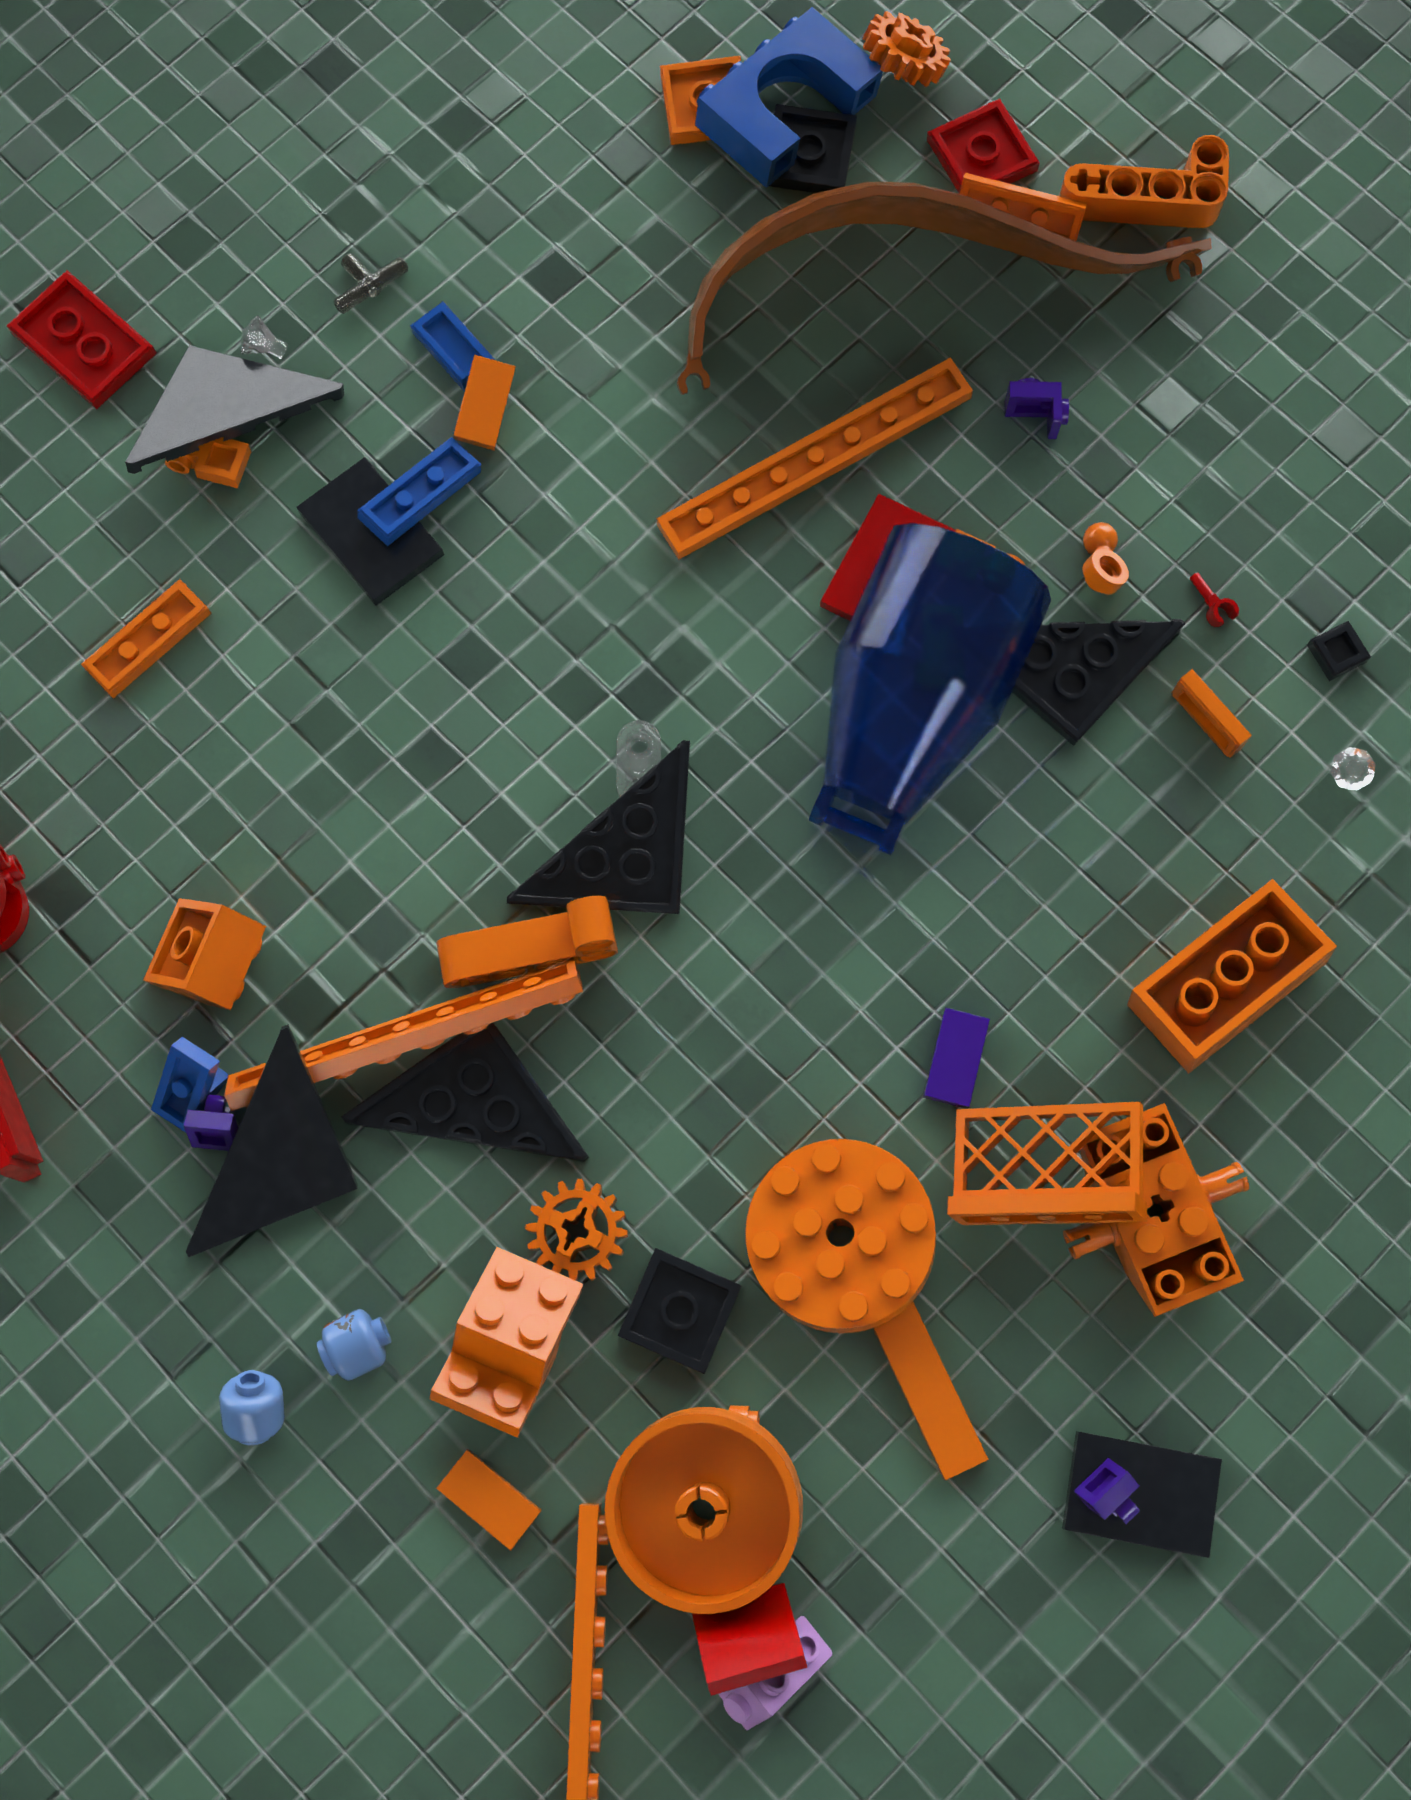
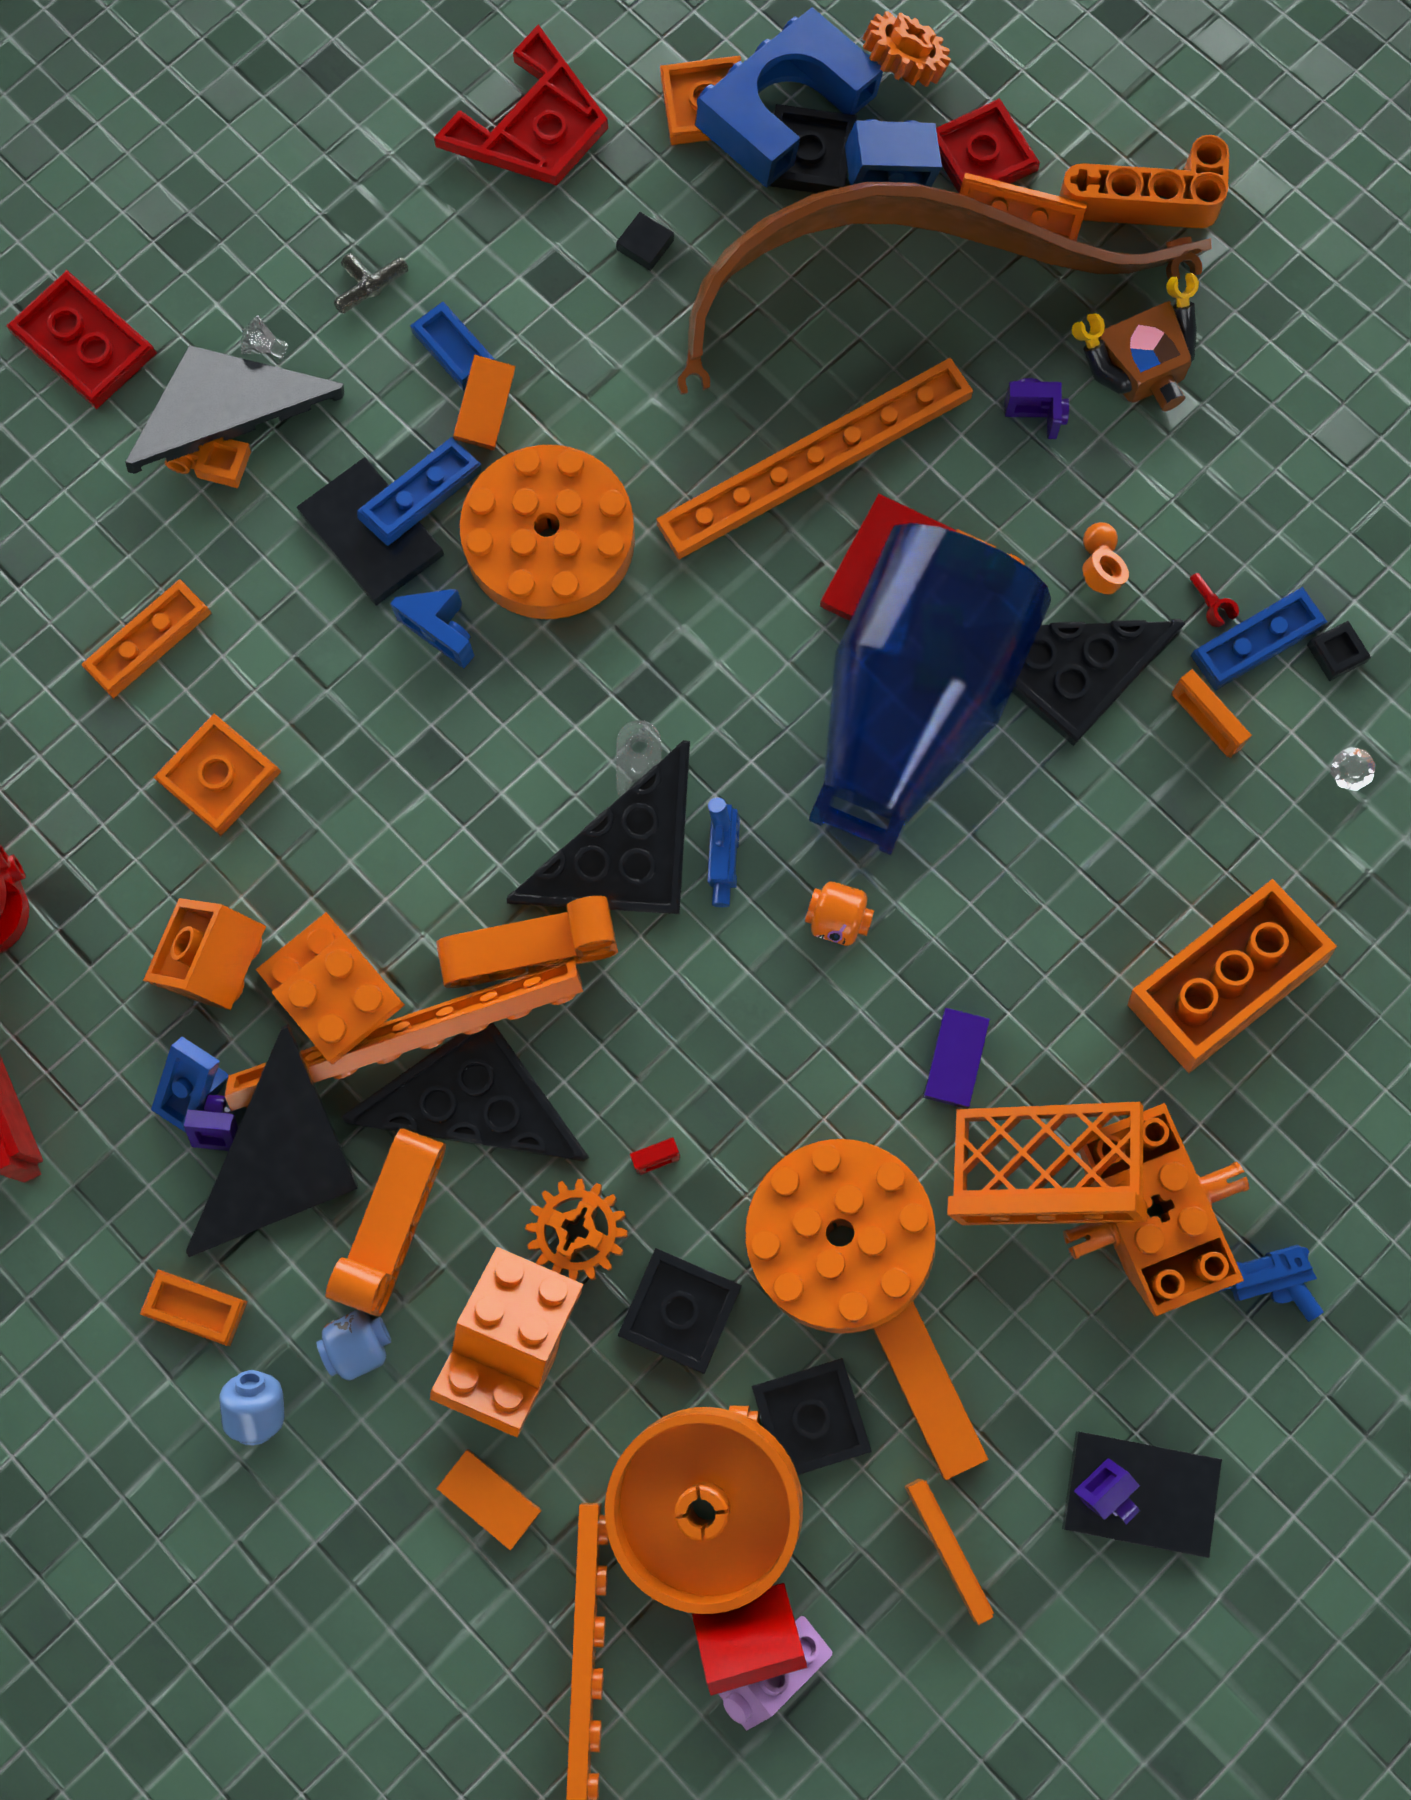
(193, 1307): none -> orange tile
(217, 774): none -> orange tile
(329, 988): none -> orange bracket
(388, 1225): none -> orange beam
(429, 617): none -> blue slope
(544, 130): none -> red wing
(557, 572): none -> orange piece
(645, 241): none -> black tile
(655, 1156): none -> red tile
(722, 850): none -> blue piece
(813, 1416): none -> black tile
(839, 913): none -> orange head
(893, 152): none -> brick
(949, 1551): none -> orange tile
(1147, 350): none -> torso
(1258, 638): none -> blue tile
(1281, 1274): none -> blue piece

